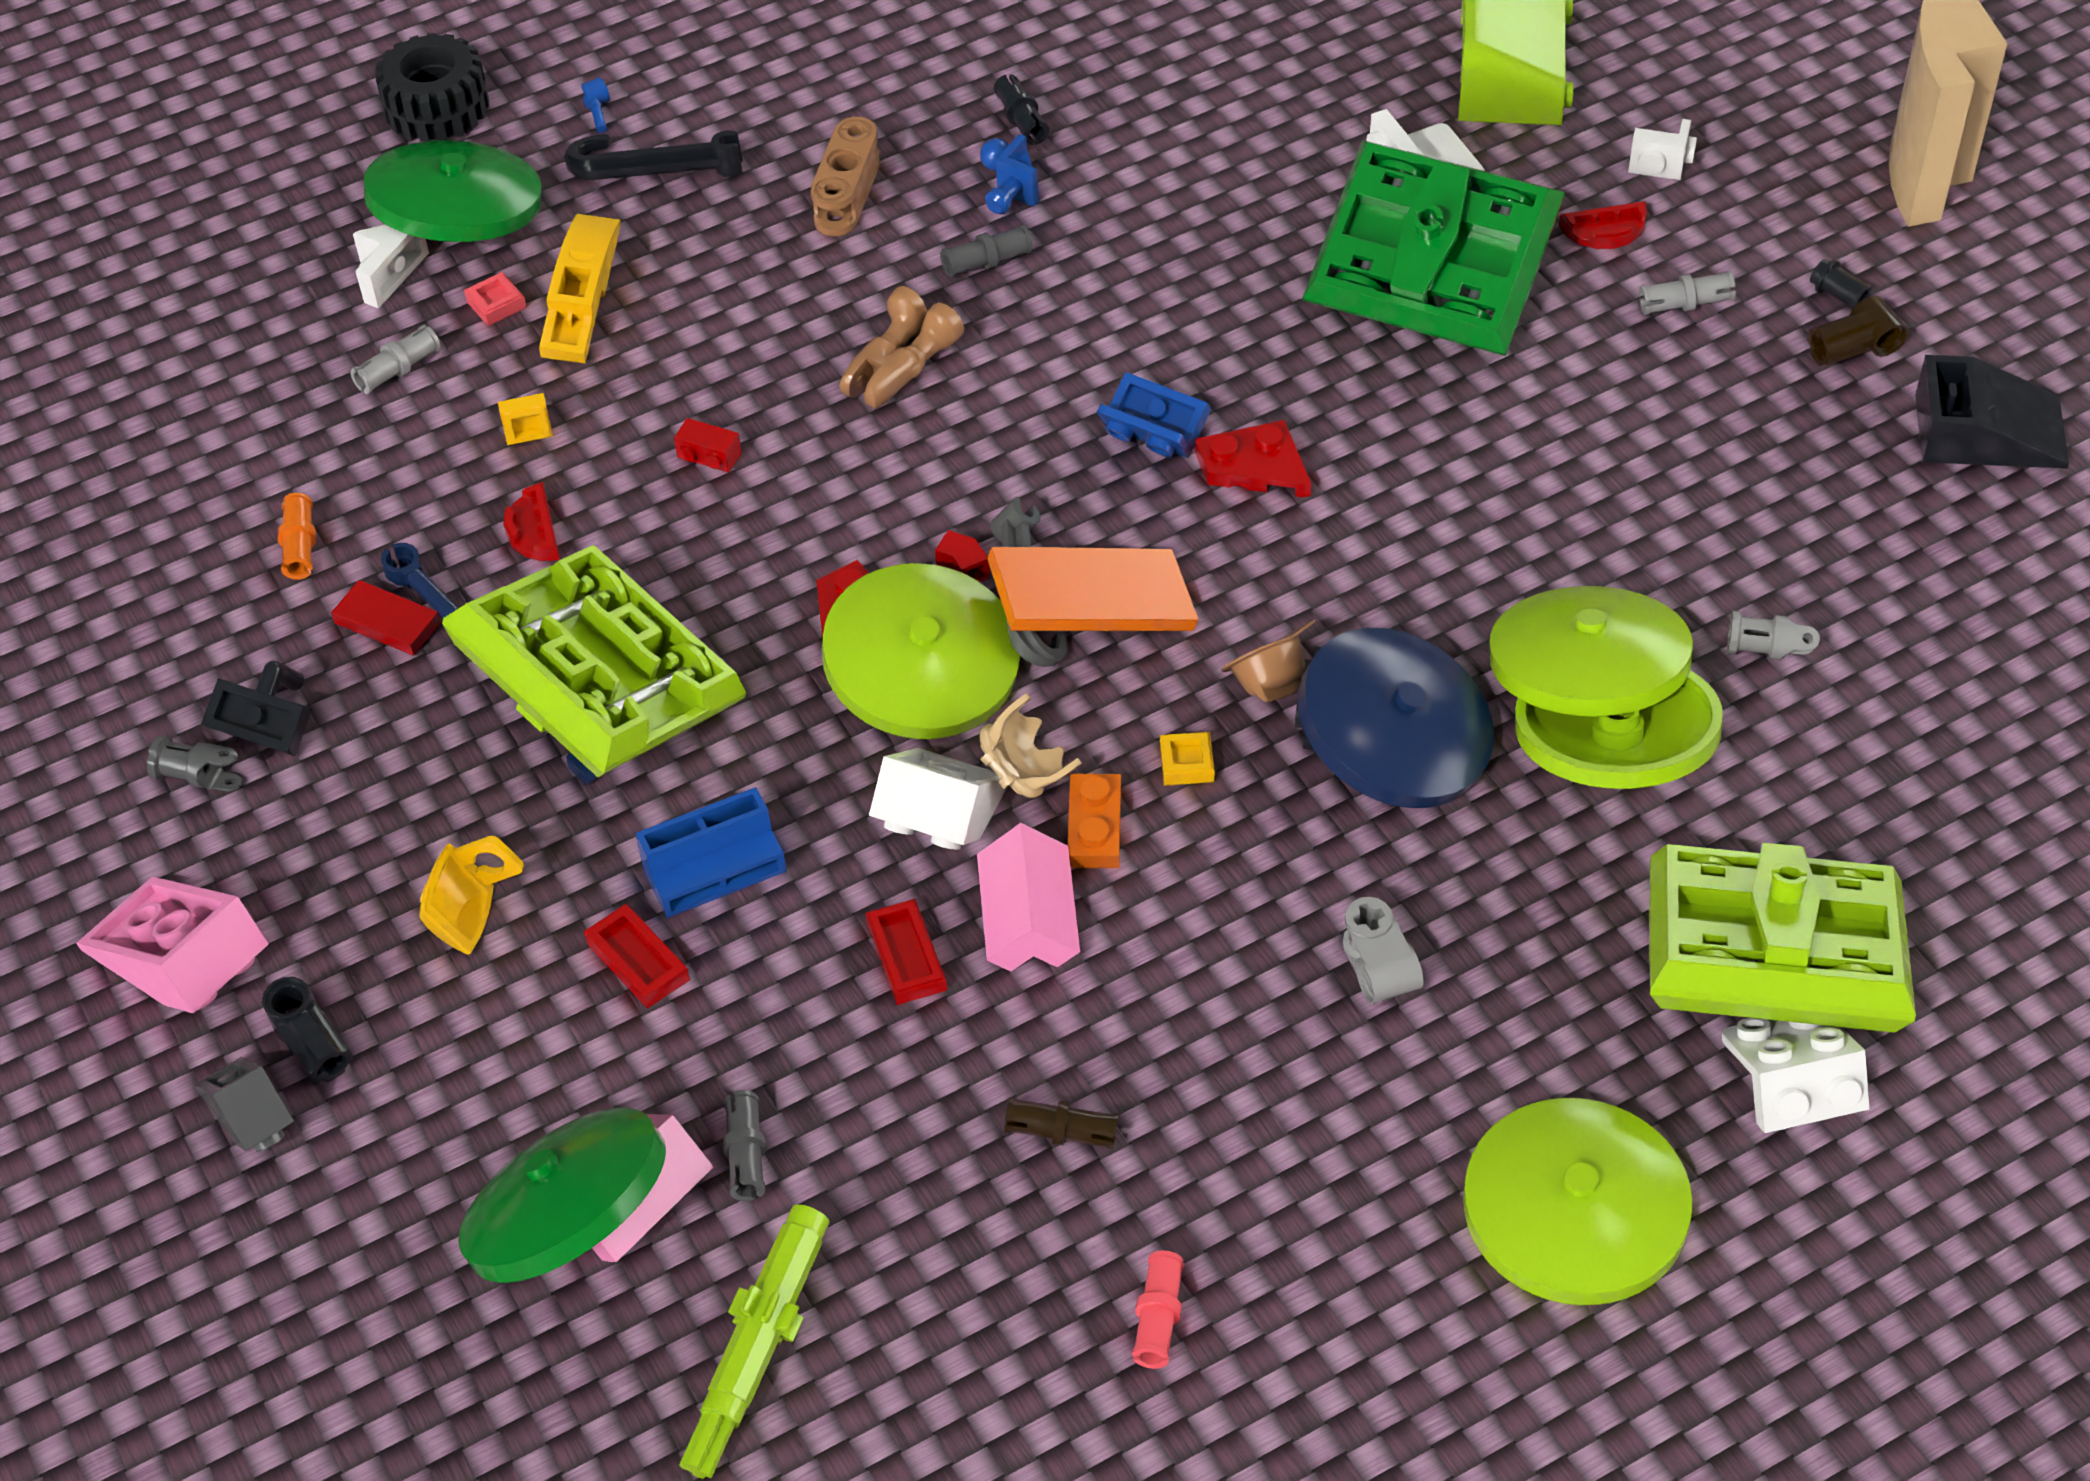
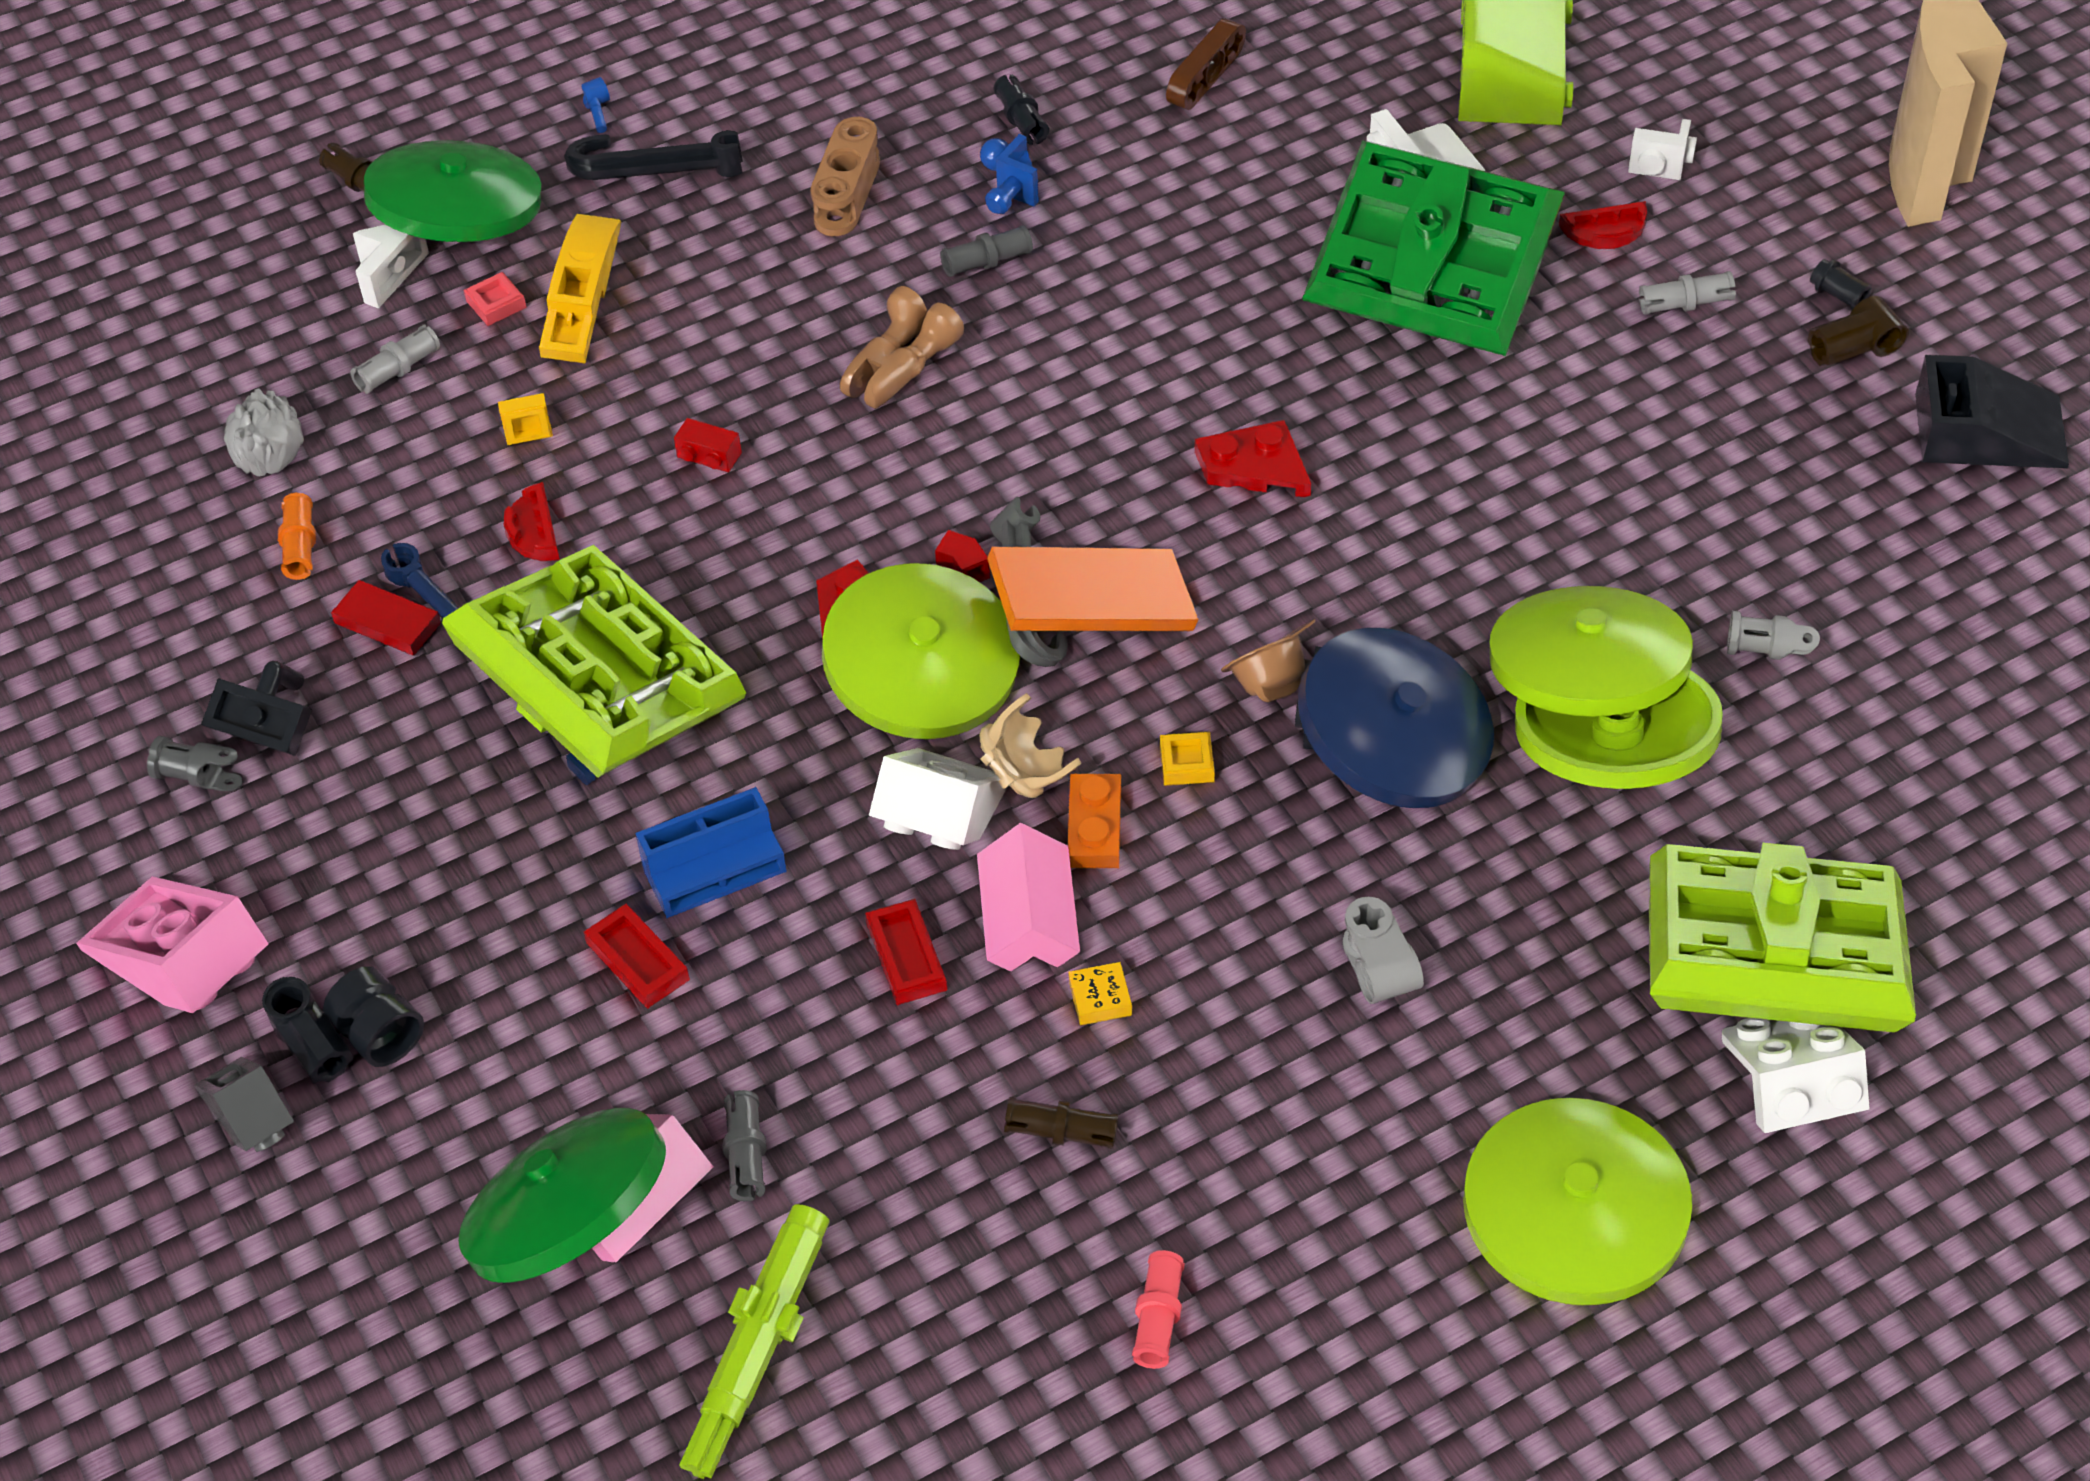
(263, 433): none -> light grey hair
(345, 166): none -> dark brown pin
(373, 1017): none -> black wheel
(432, 87): black tyre -> none
(460, 893): yellow piece -> none
(1100, 993): none -> yellow tile
(1154, 415): blue bracket -> none
(1206, 64): none -> reddish brown beam

